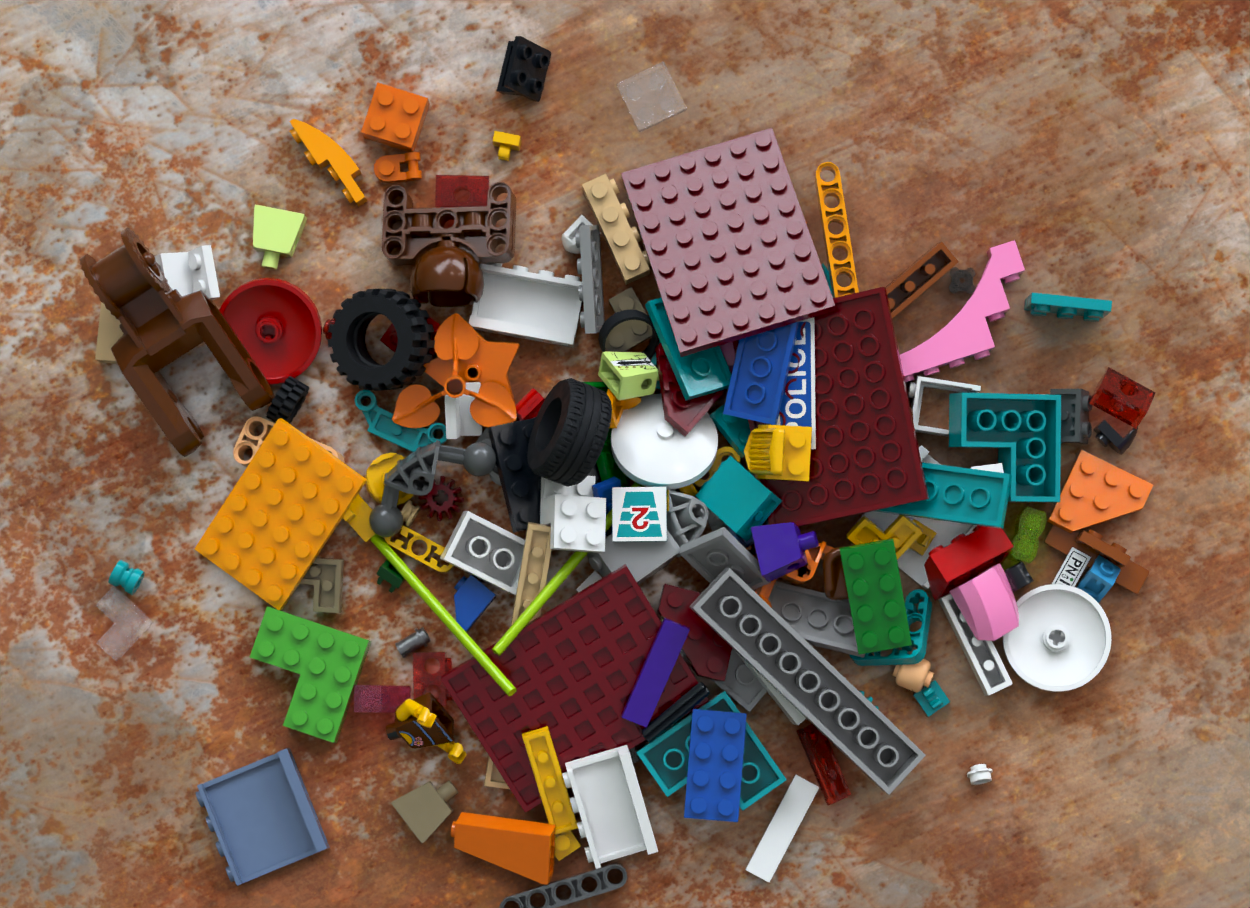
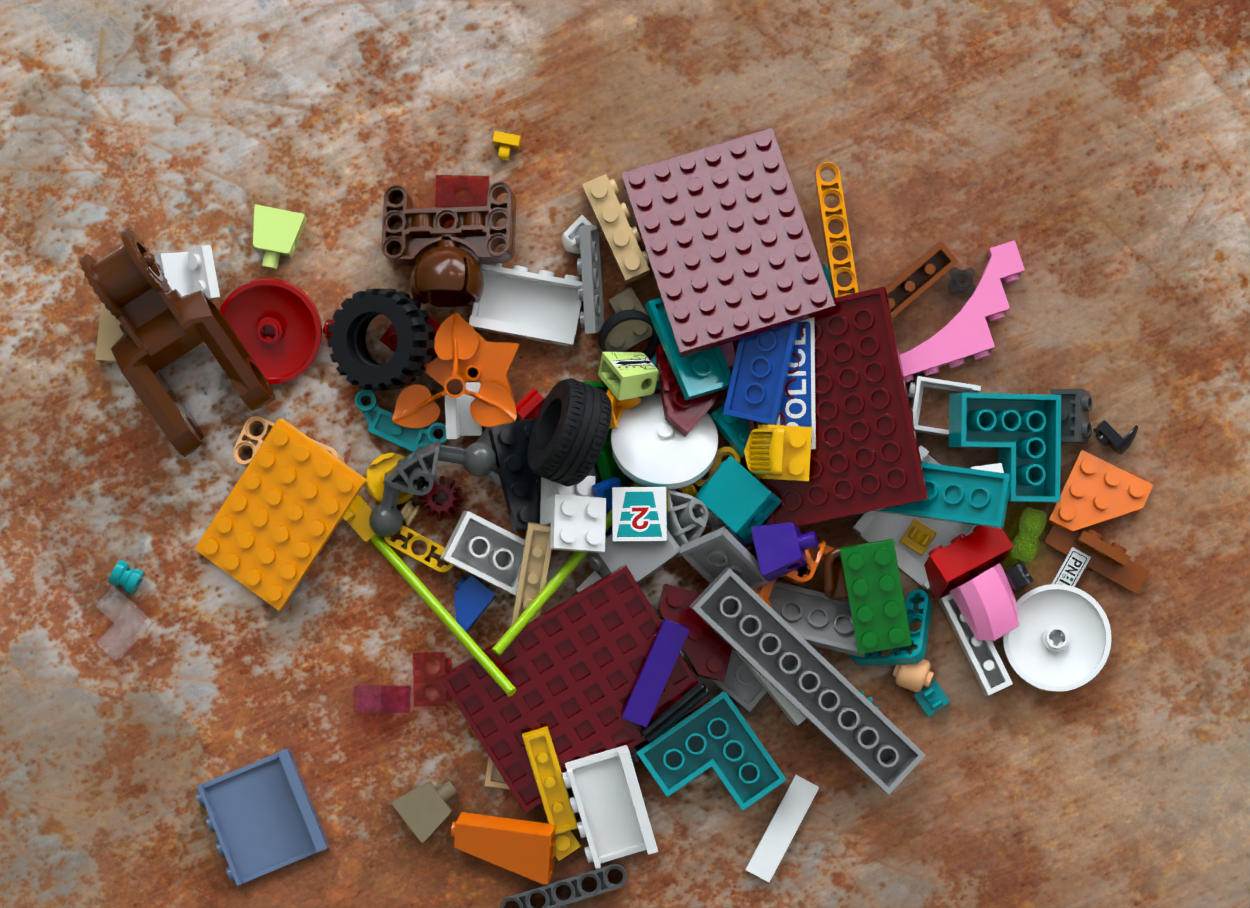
(287, 400): black tyre -> none
(325, 152): light orange slope -> none
(327, 578): dark tan plate -> none
(327, 667): bright green brick -> none
(389, 171): orange plate -> none
(391, 575): dark green tile -> none
(395, 117): orange brick -> none
(413, 642): flat silver pin -> none
(425, 724): torso -> none
(524, 69): black bracket -> none
(651, 96): clear plate -> none
(715, 765): blue plate -> none
(824, 764): clear red plate -> none
(902, 531): yellow plate -> none
(979, 774): white plate -> none
(1067, 306): teal plate -> none
(1099, 578): dark azure bracket -> none
(1122, 398): clear red brick -> none

